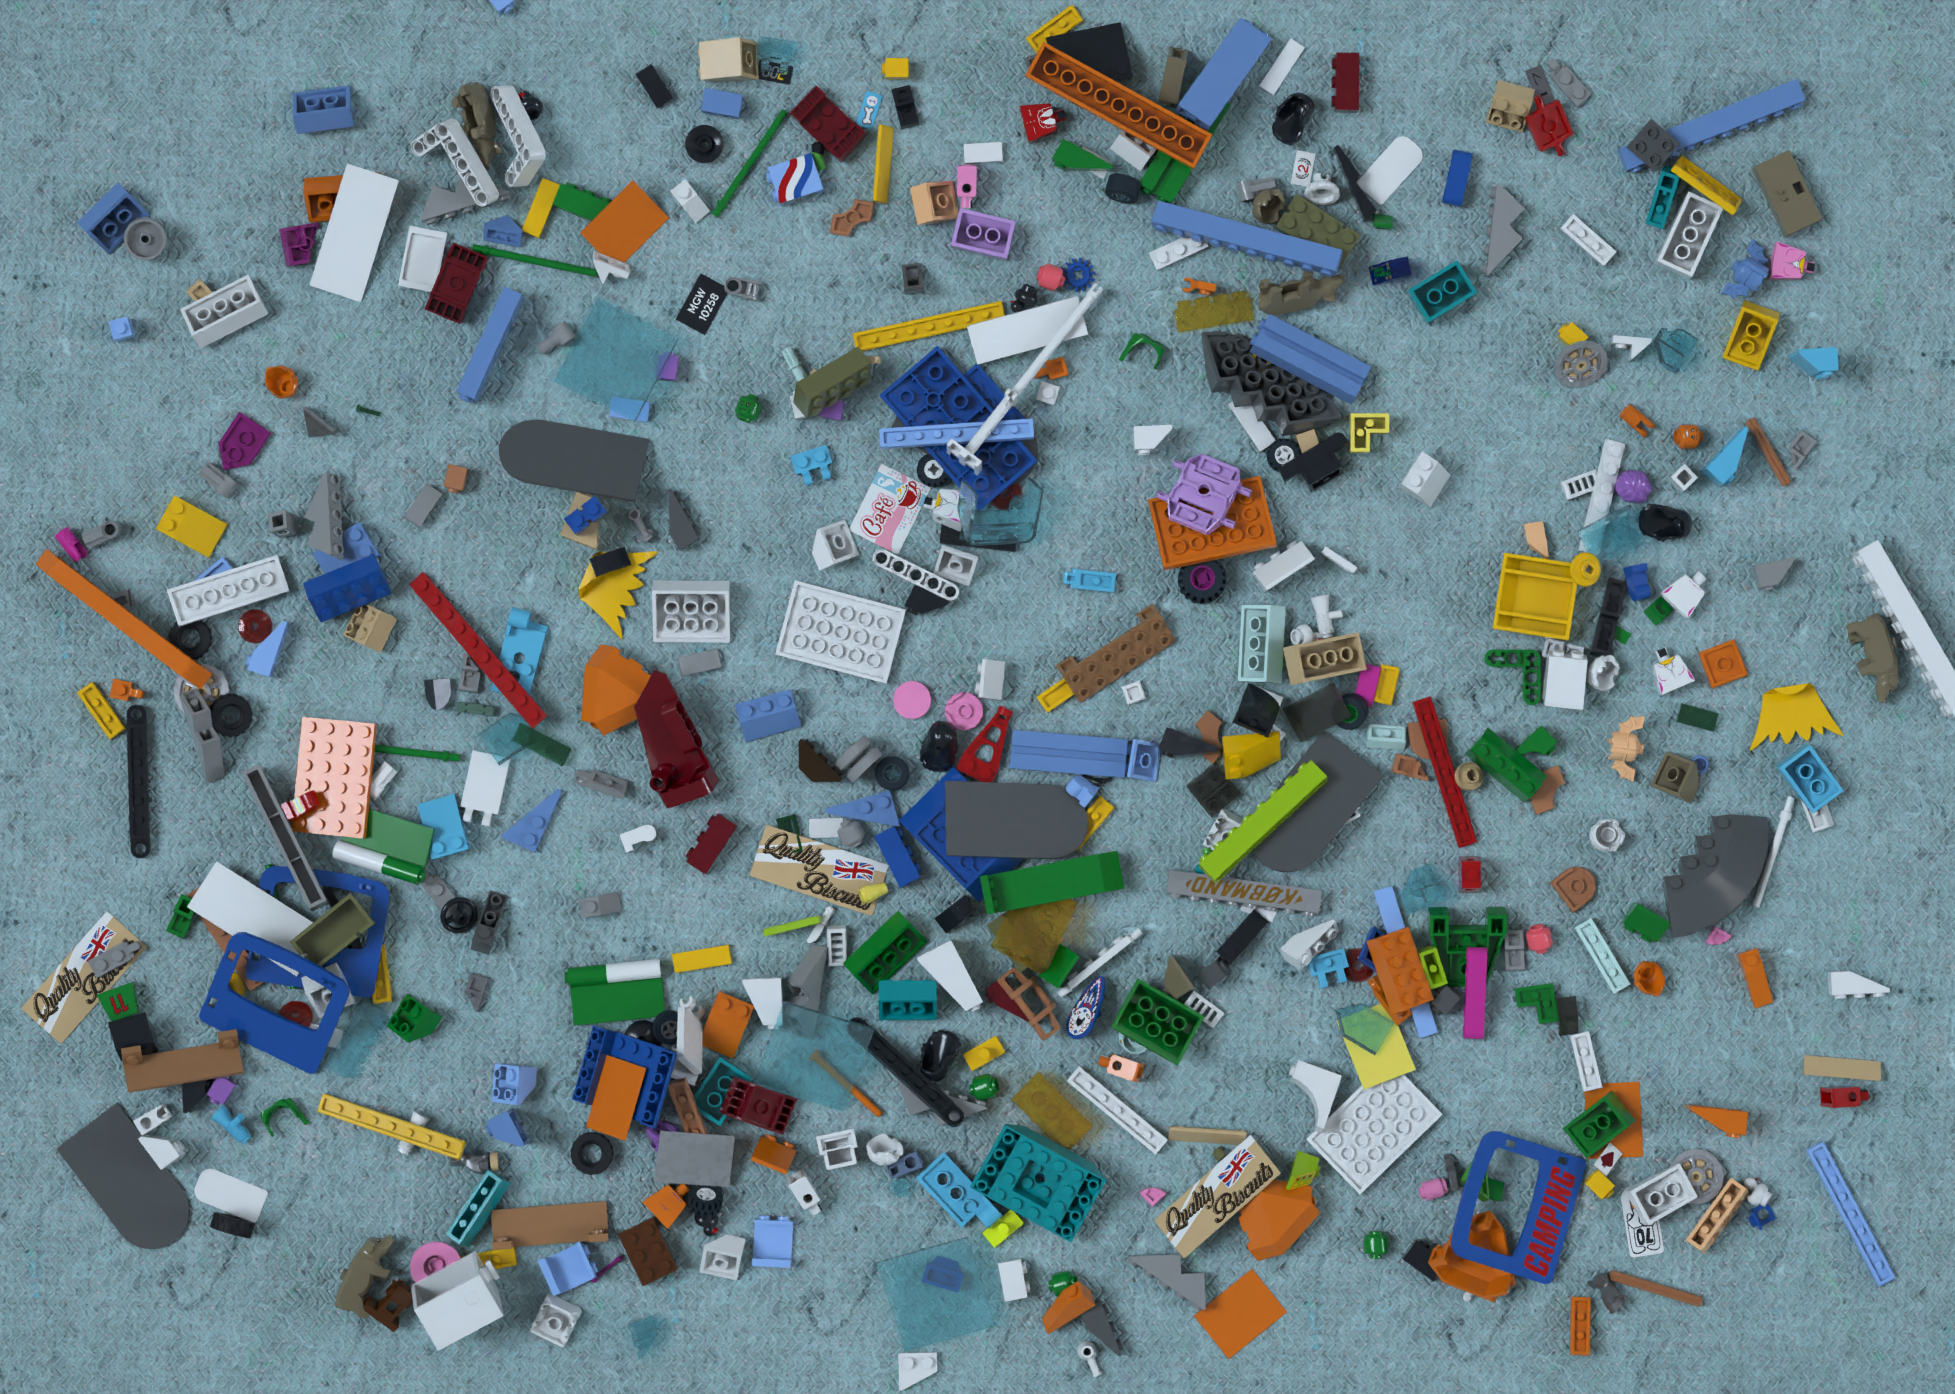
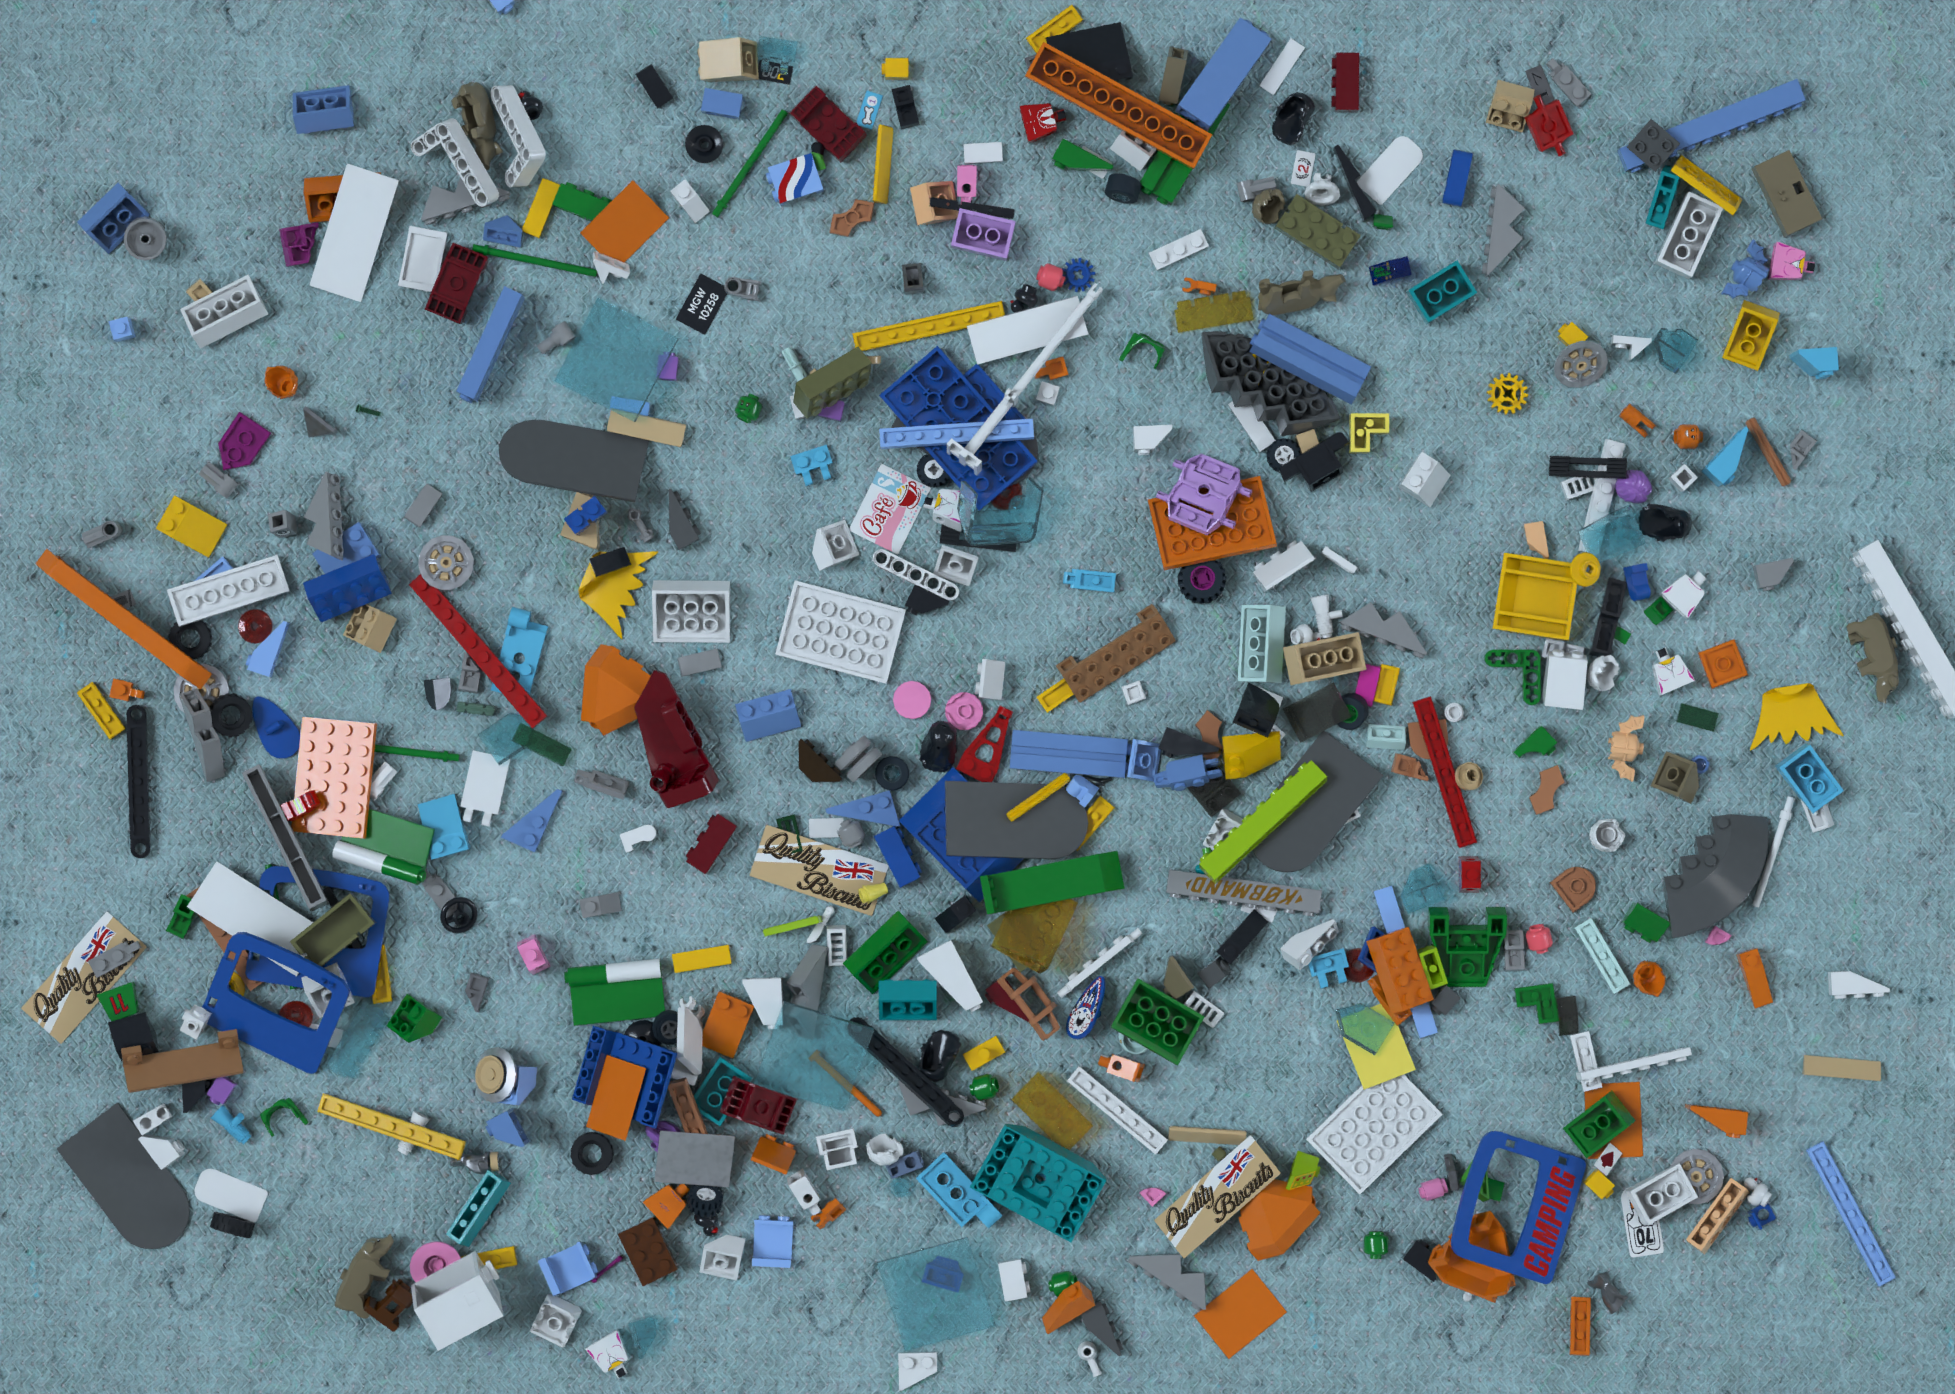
(71, 544): dark pink hinge -> none
(195, 1021): none -> white brick
(275, 729): none -> blue shield
(446, 562): none -> flat silver piece
(456, 478): nougat brick -> none
(489, 922): dark grey slope -> none
(495, 1074): none -> piece
(533, 954): none -> bright pink torso
(549, 1225): medium nougat bracket -> none
(610, 1353): none -> white torso
(648, 429): none -> tan slope
(831, 1211): none -> orange plate
(996, 211): none -> black piece
(1003, 1228): neon yellow tile -> none
(1037, 797): none -> yellow axle
(1060, 966): green slope -> none
(1187, 773): none -> medium blue hinge
(1246, 238): medium blue brick -> none
(1320, 1087): white arch -> none
(1392, 630): none -> light grey slope
(1453, 712): none -> white plate
(1475, 993): dark pink beam -> none
(1506, 765): green slope -> none
(1513, 400): none -> yellow gear
(1588, 240): white plate -> none
(1615, 467): none -> black container
(1641, 1063): none -> white plate
(1655, 1288): nougat axle -> none
(1842, 1096): red torso -> none

